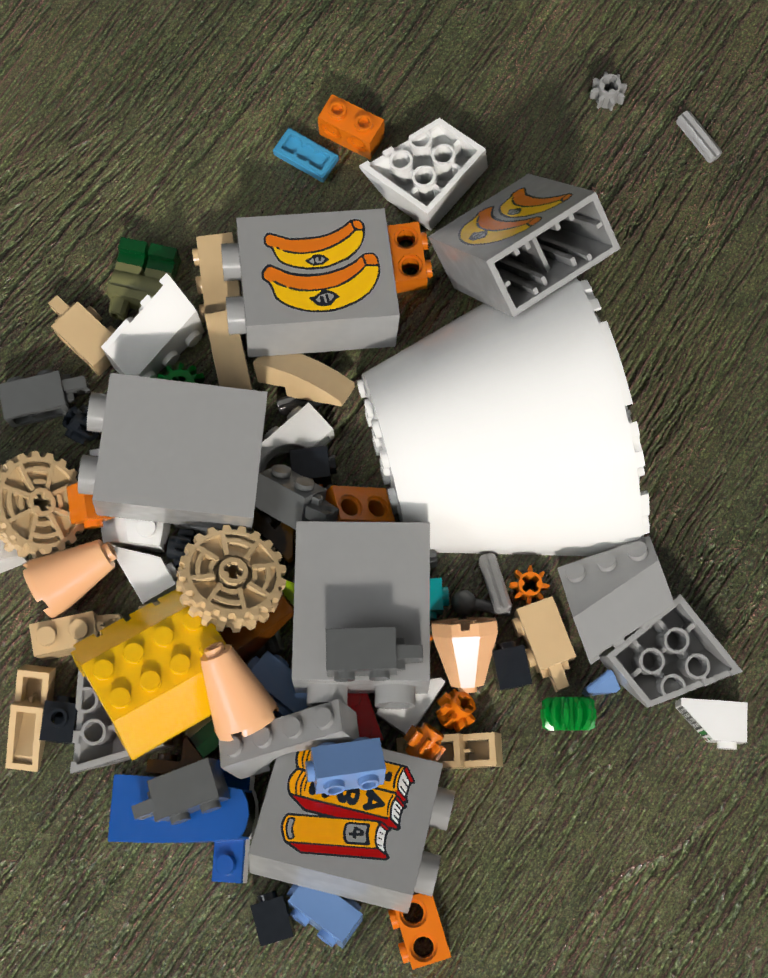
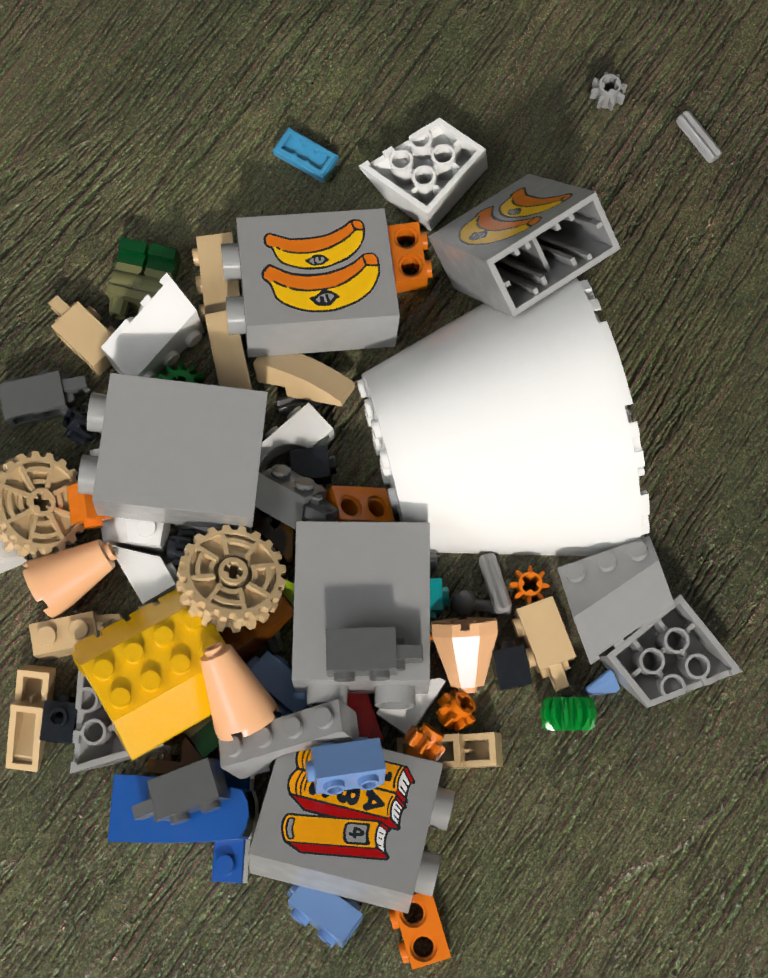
(272, 918): black brick -> none
(351, 126): orange brick -> none
(716, 720): white slope -> none

